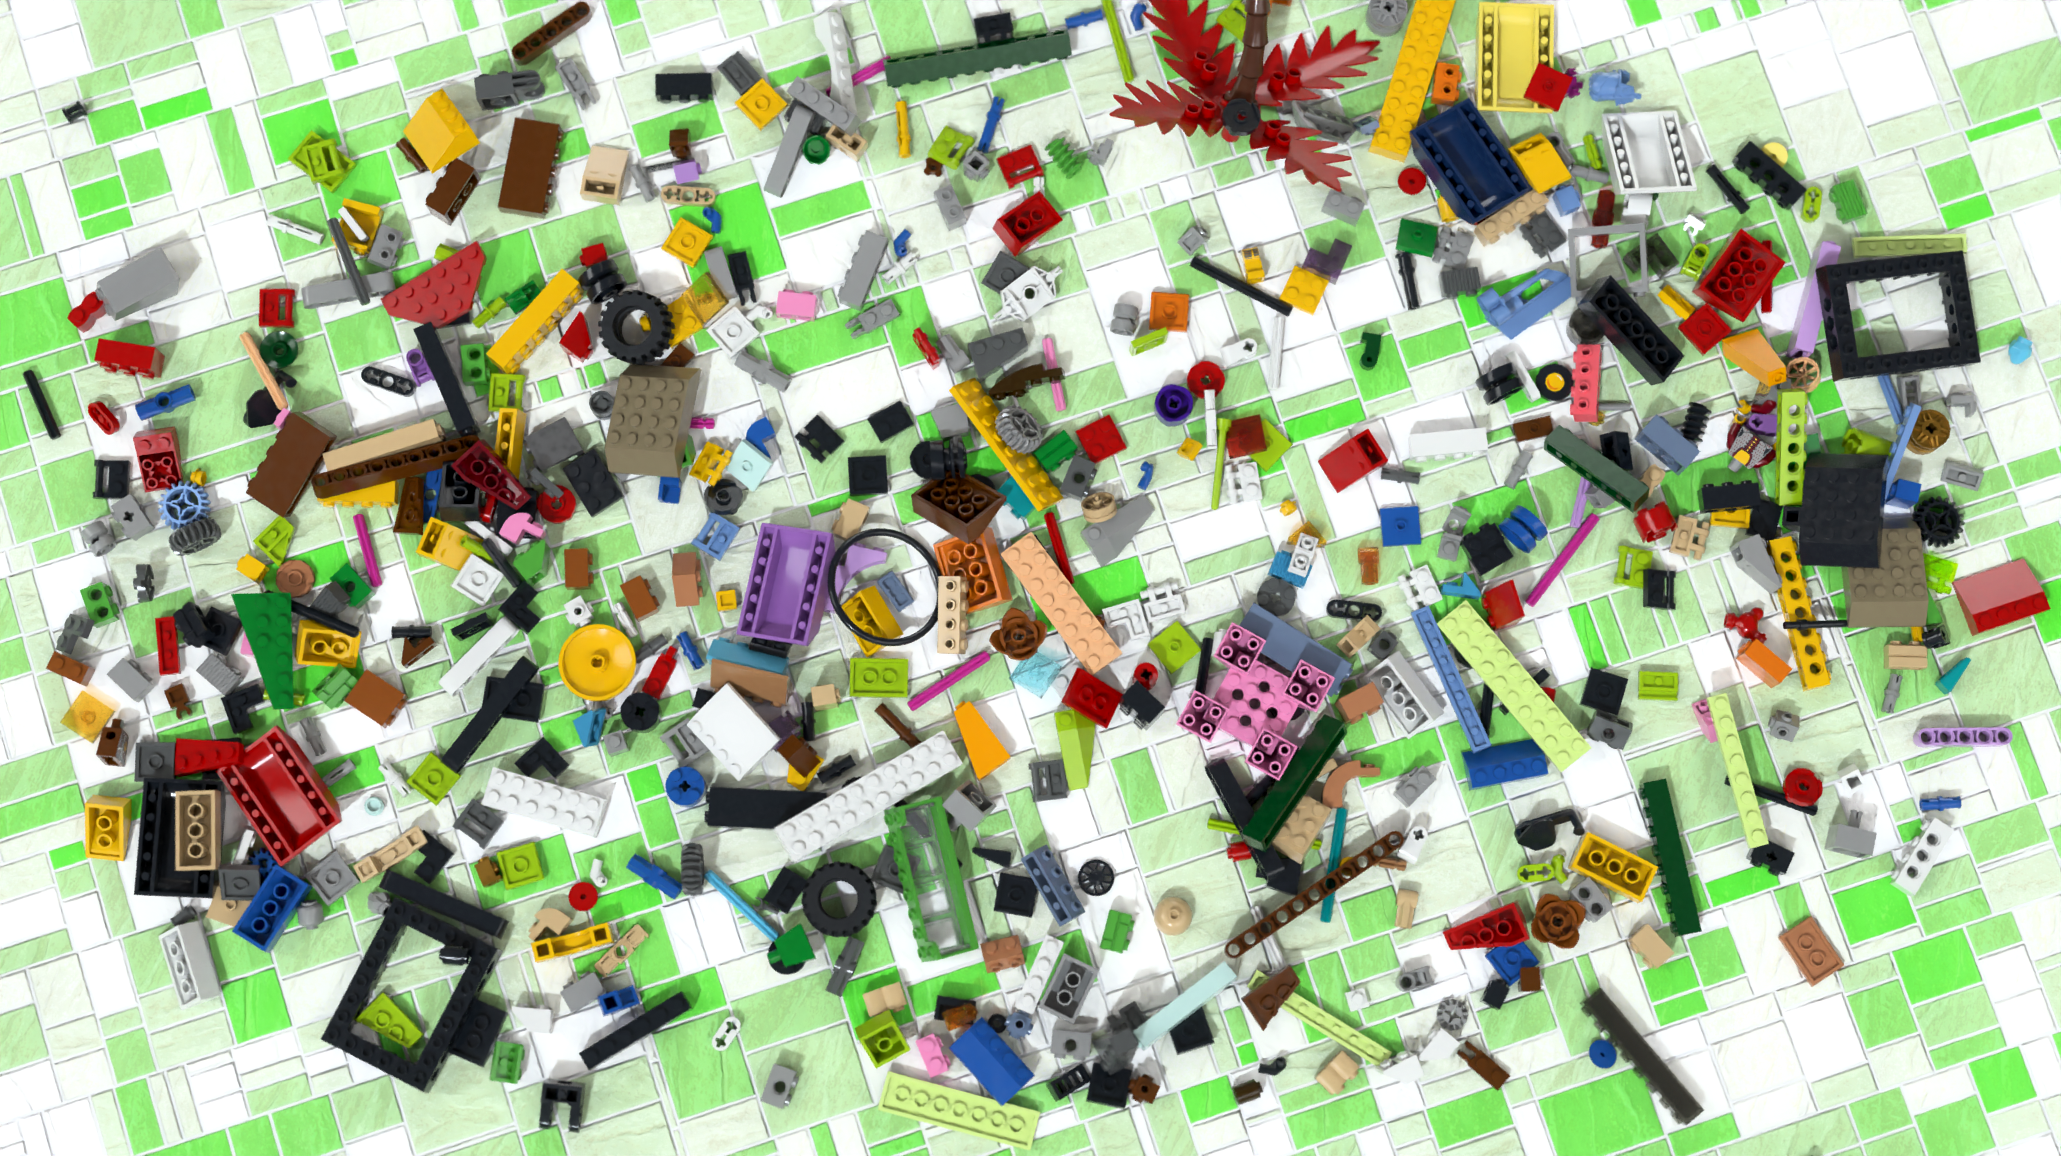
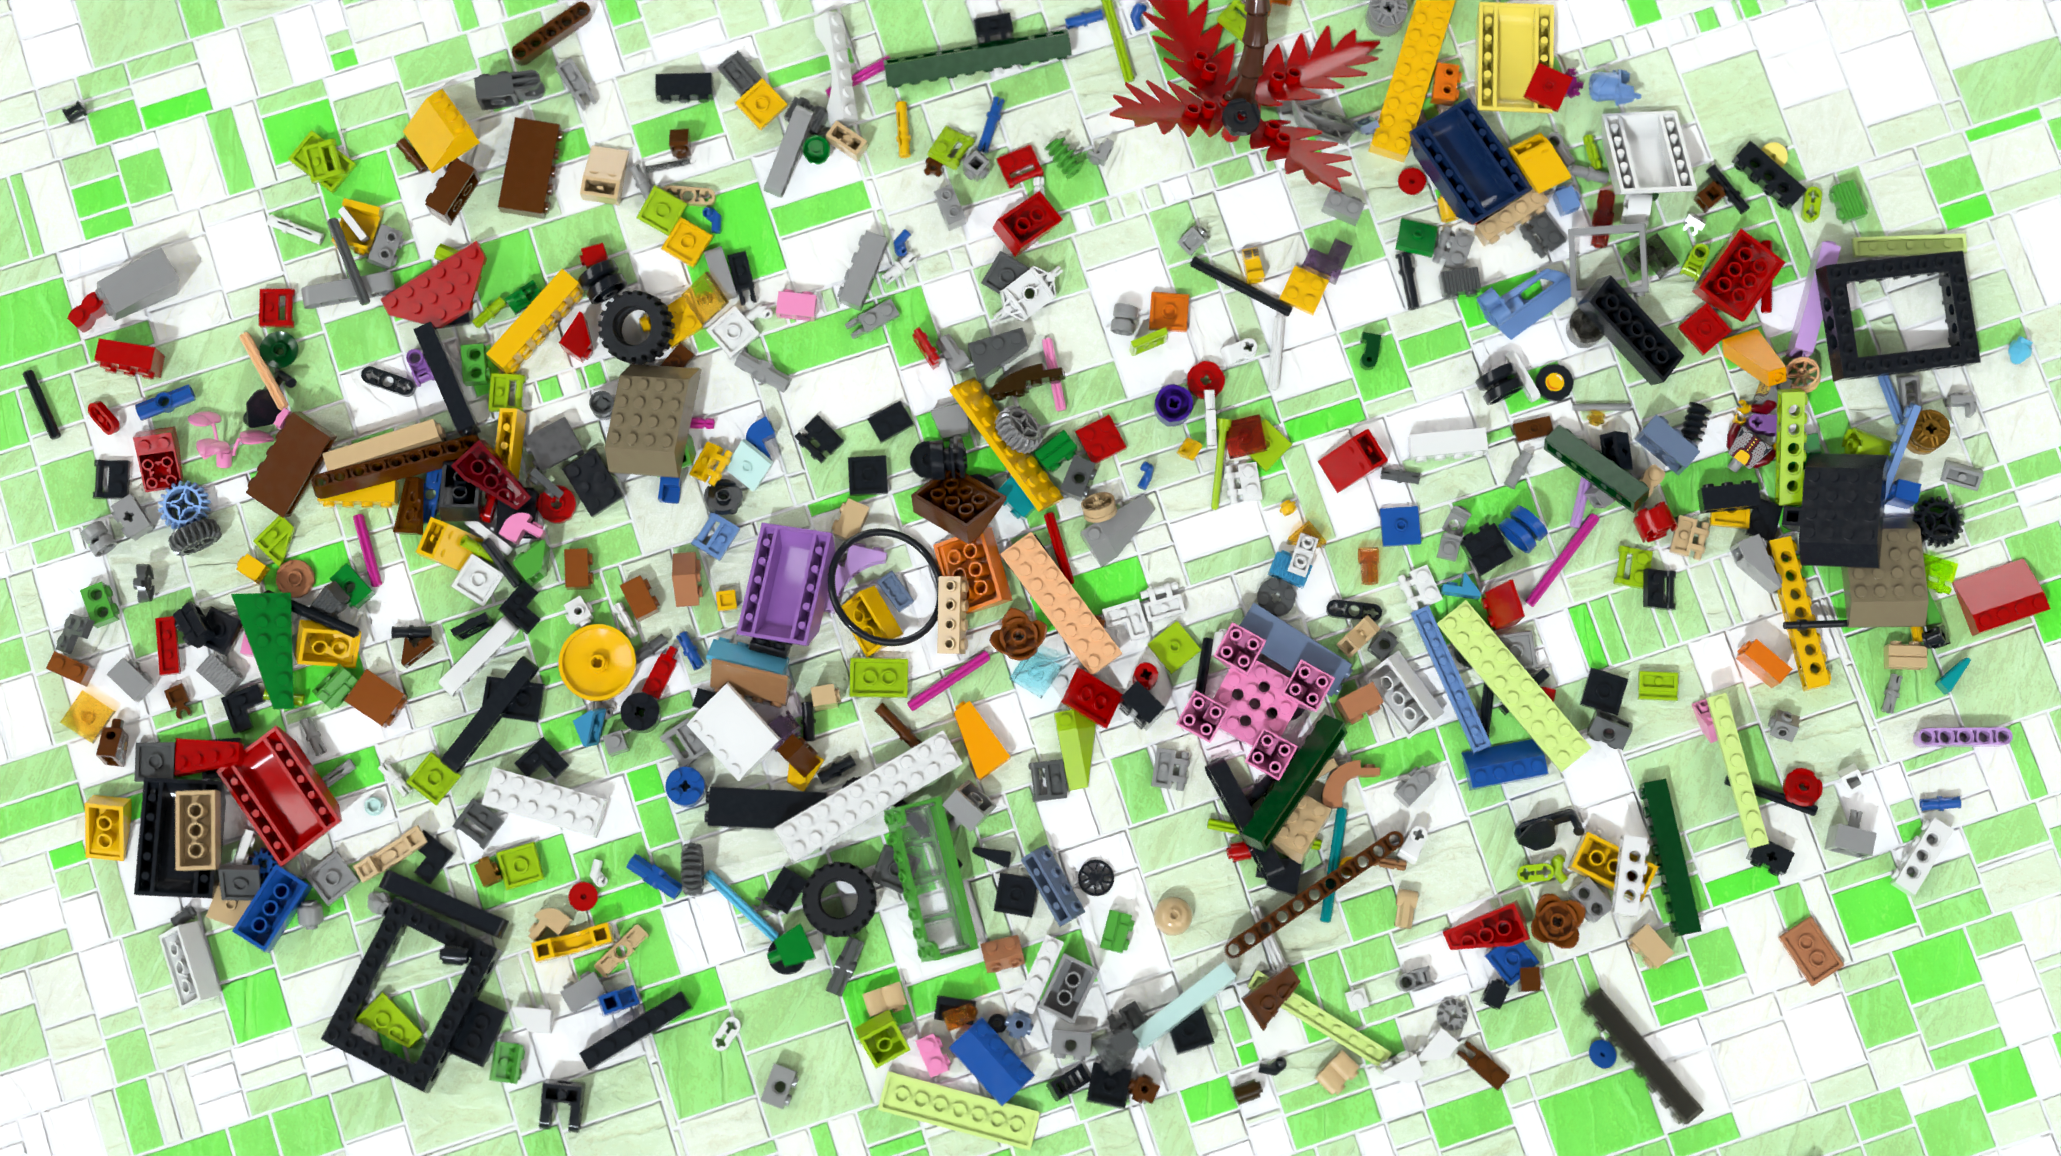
(198, 477): yellow plate -> none
(209, 447): none -> bright pink plant
(661, 210): none -> lime plate
(687, 171): brick -> none
(824, 106): light grey brick -> none
(1164, 766): none -> light grey plate
(1522, 648): none -> light grey plate
(1587, 382): coral brick -> none
(1619, 904): none -> white brick
(1676, 302): yellow plate -> none
(1704, 202): none -> reddish brown brick
(1746, 624): red animal -> none

